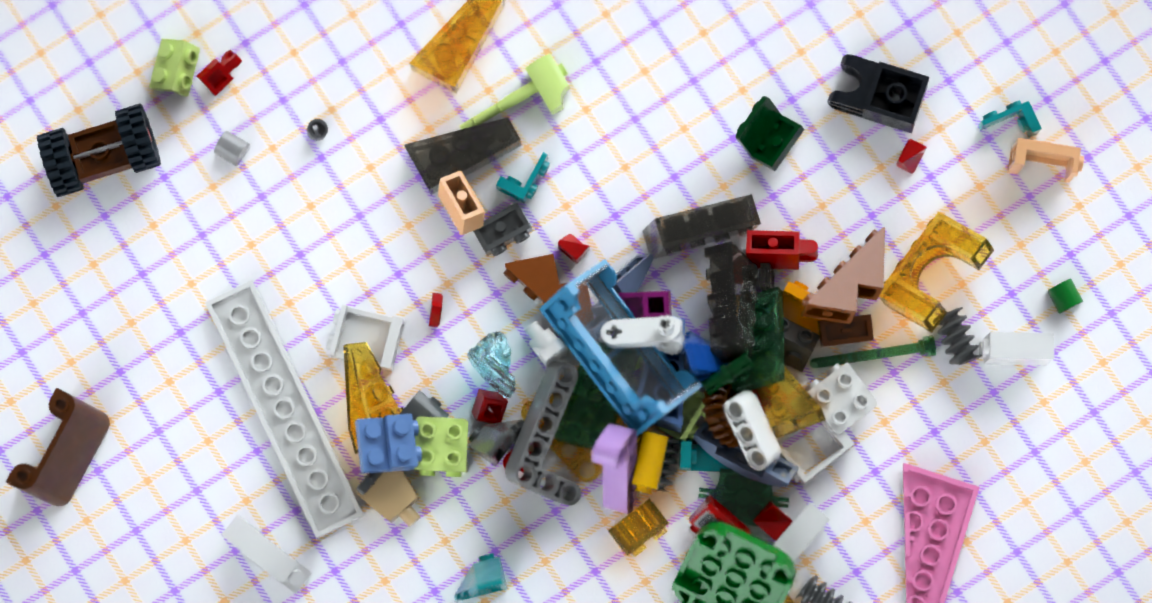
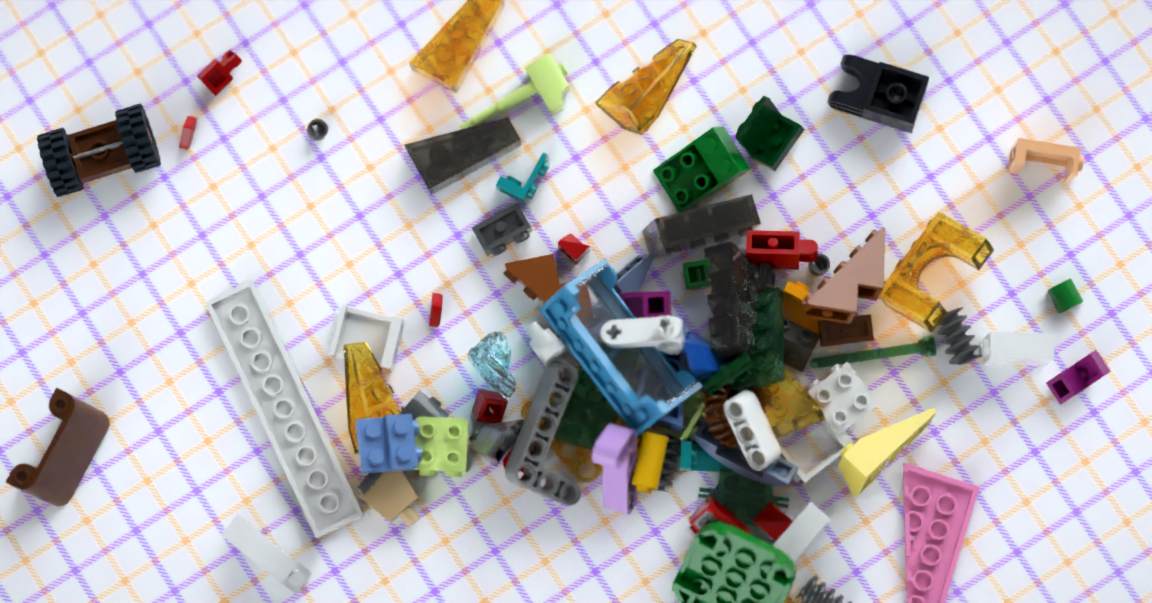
(174, 66): yellowish green bracket -> none
(188, 132): none -> tile
(231, 148): light grey brick -> none
(461, 203): light nougat brick -> none
(482, 578): teal wedge -> none
(638, 528): clear yellow brick -> none
(643, 96): none -> clear yellow wedge
(696, 275): none -> green brick
(701, 168): none -> green slope
(822, 262): none -> dark grey hinge
(867, 457): none -> light yellow wedge
(911, 156): red slope -> none
(1027, 119): teal bracket -> none
(1078, 377): none -> magenta brick

